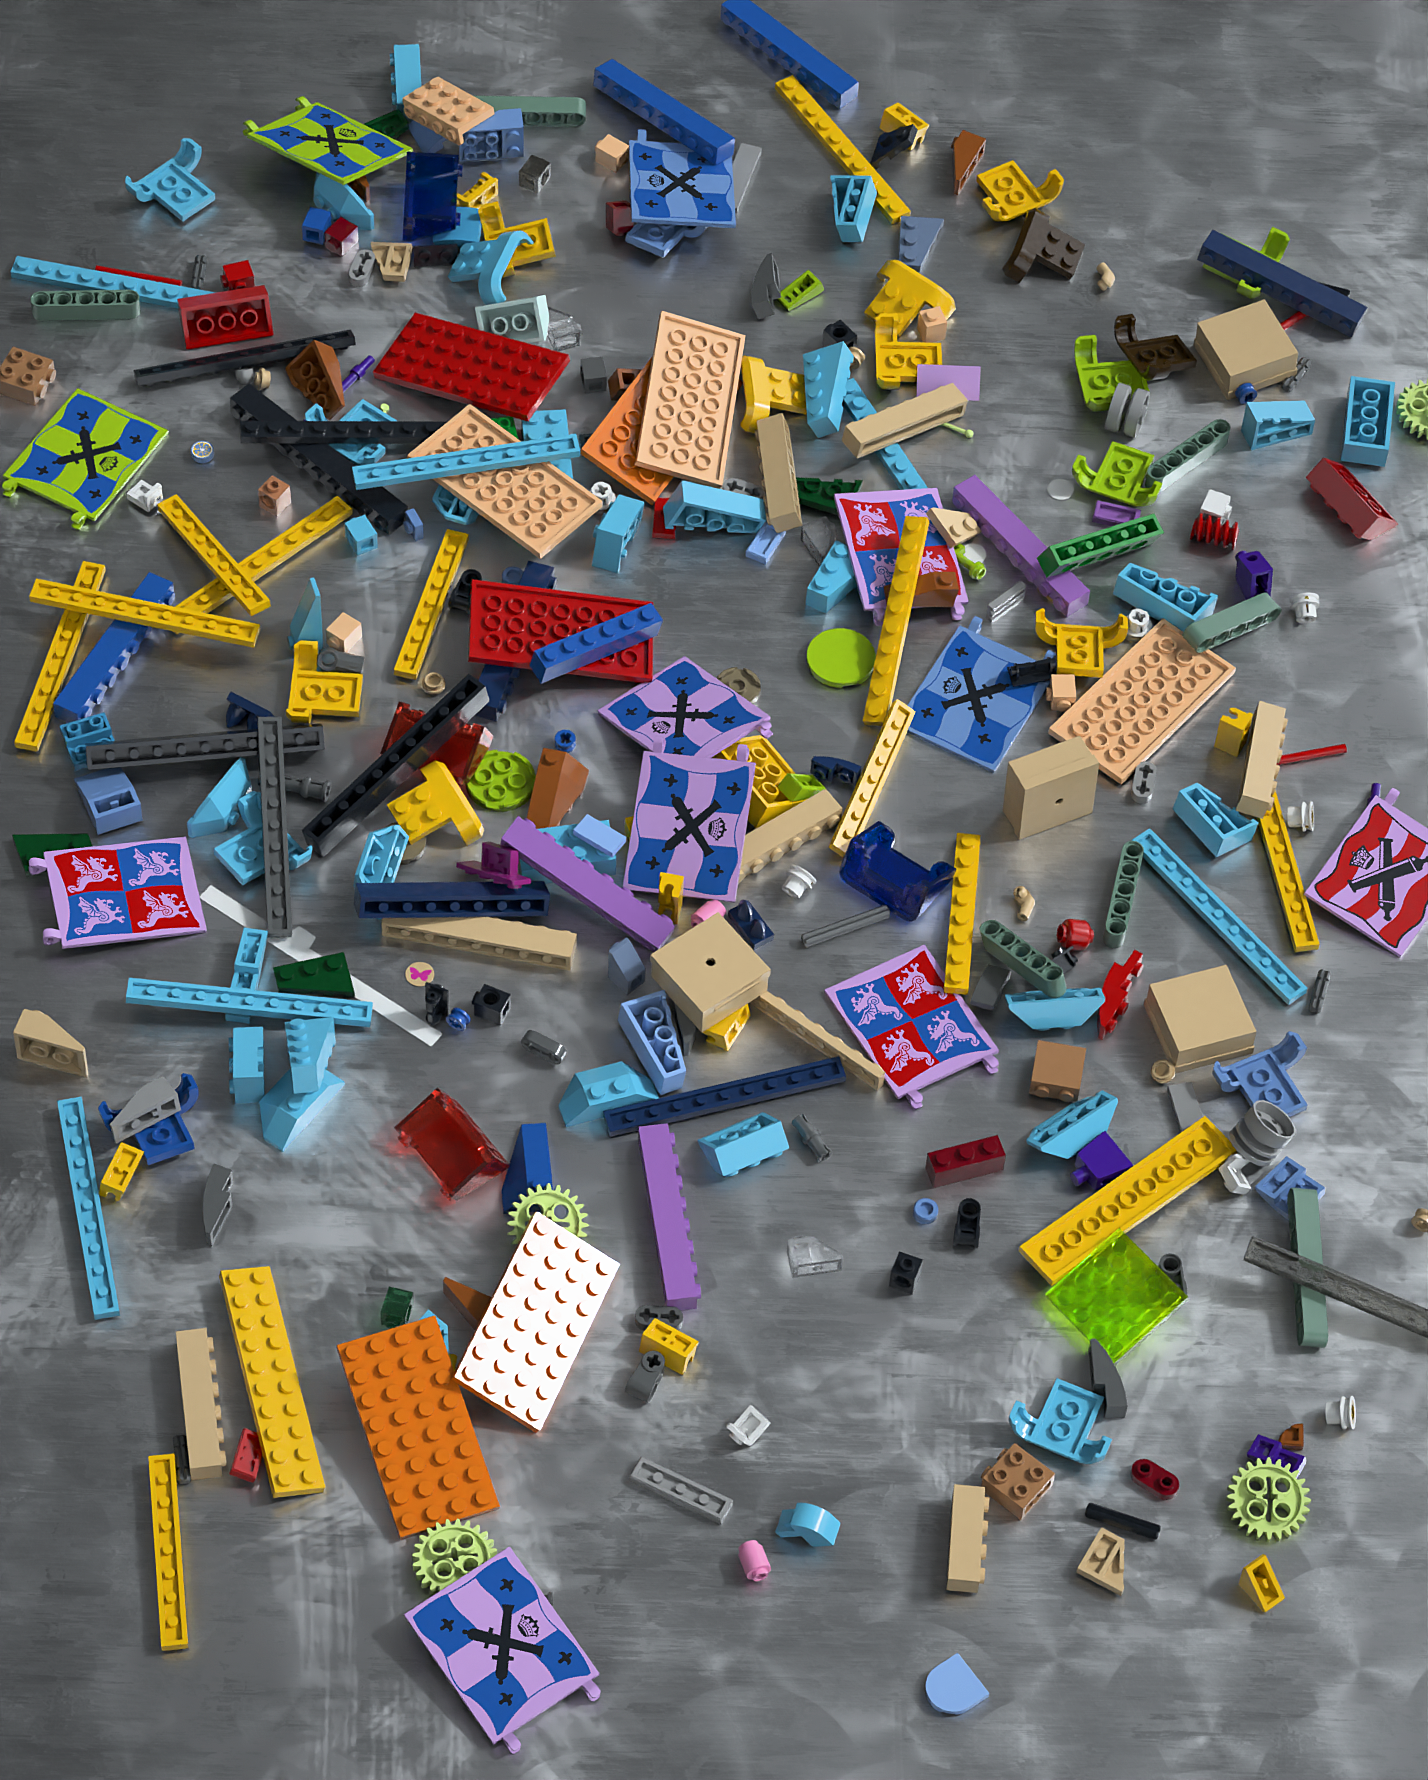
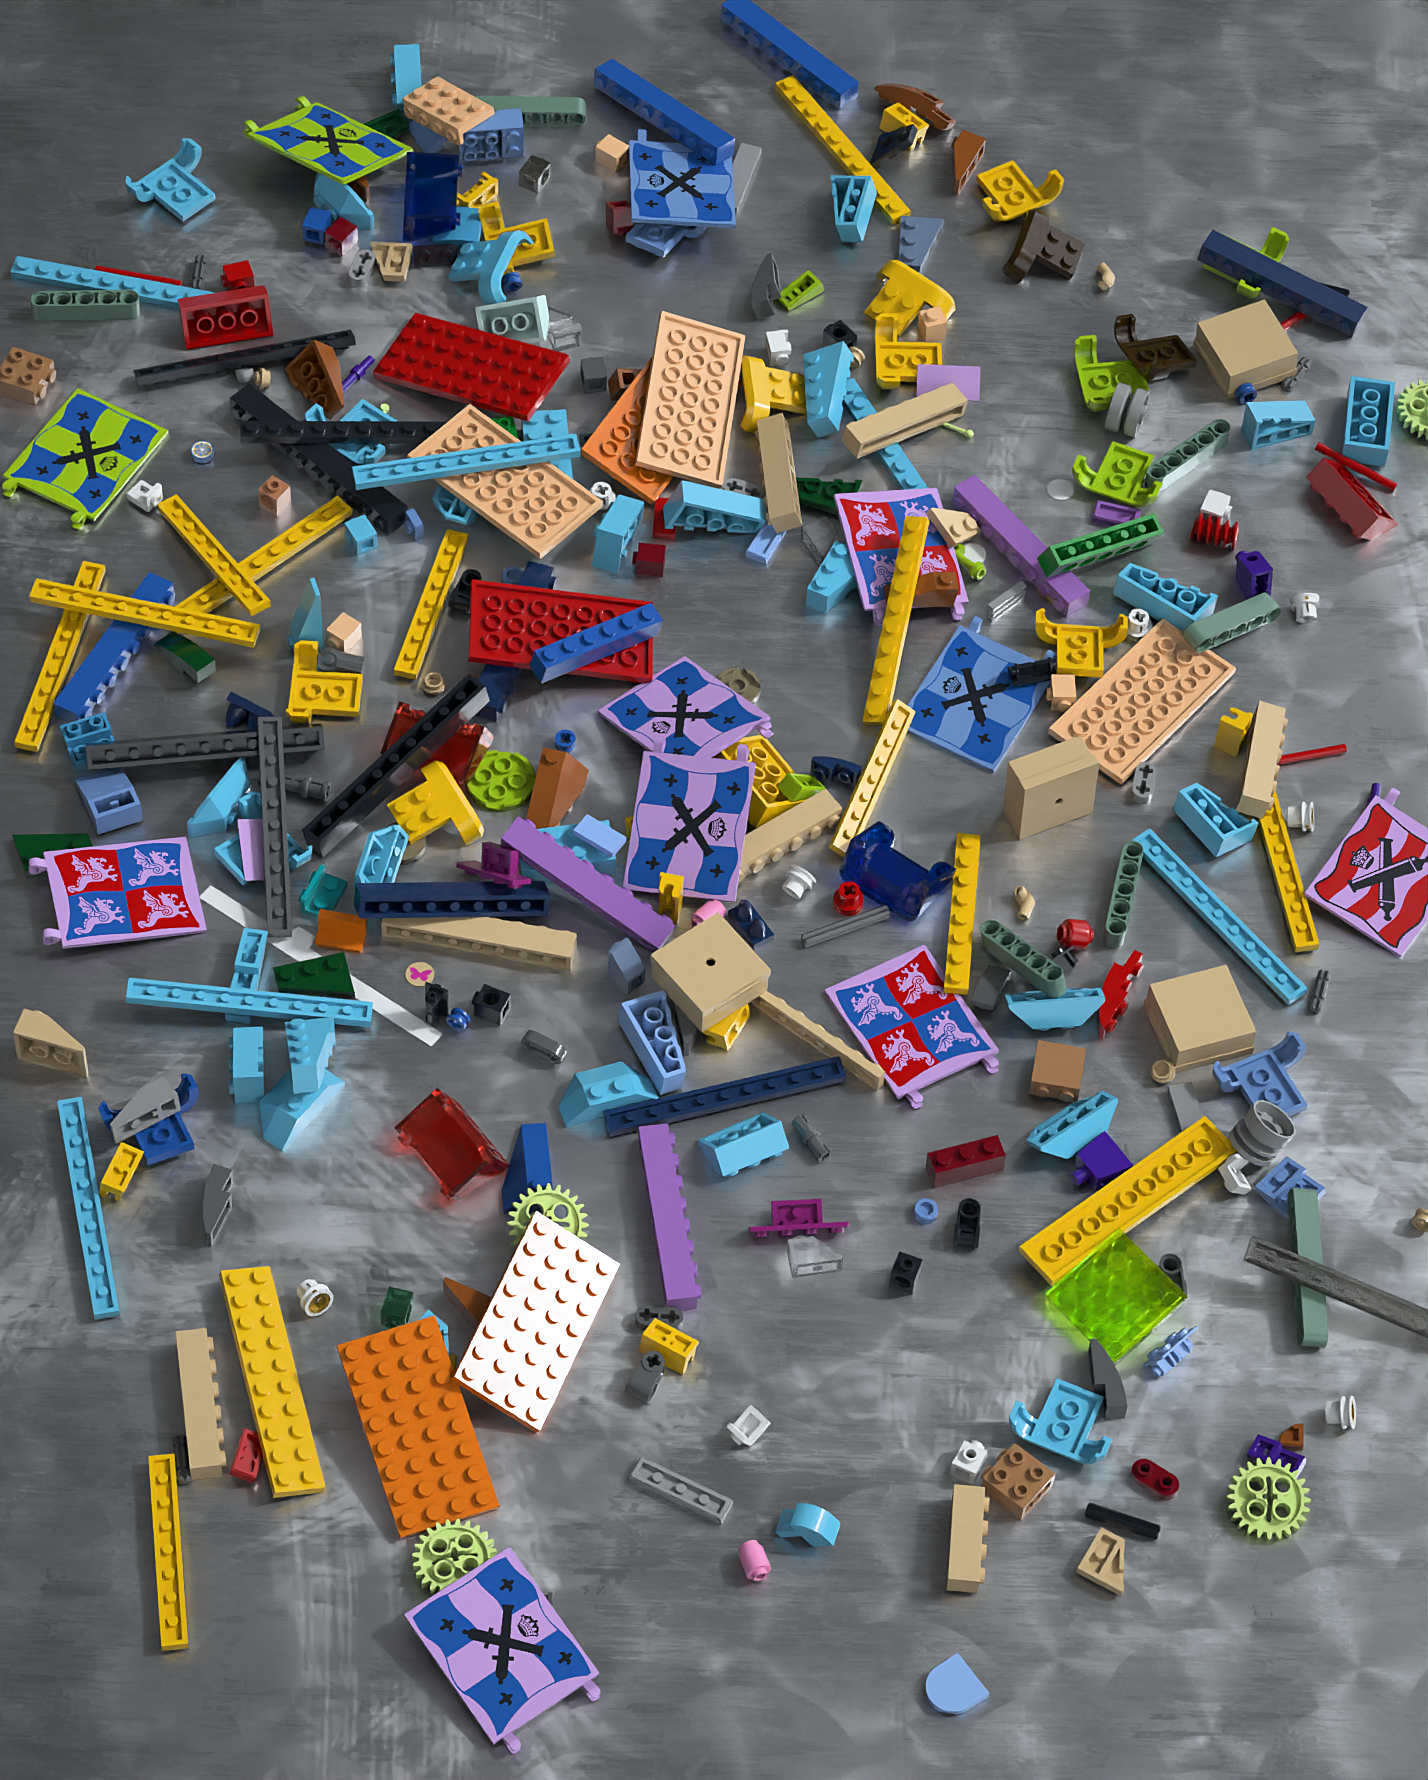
(186, 656): none -> dark green slope
(252, 848): none -> lavender sticker
(316, 1293): none -> white piece
(322, 893): none -> teal bracket
(341, 931): none -> orange panel
(512, 282): none -> blue bush
(650, 559): none -> dark red brick
(777, 347): none -> white brick
(797, 1215): none -> magenta bracket
(840, 657): lime tile -> none
(848, 899): none -> red piece
(913, 98): none -> dark orange slope
(969, 1461): none -> white brick
(1173, 1351): none -> light blue hinge
(1261, 1584): yellow slope -> none
(1361, 469): none -> red bar

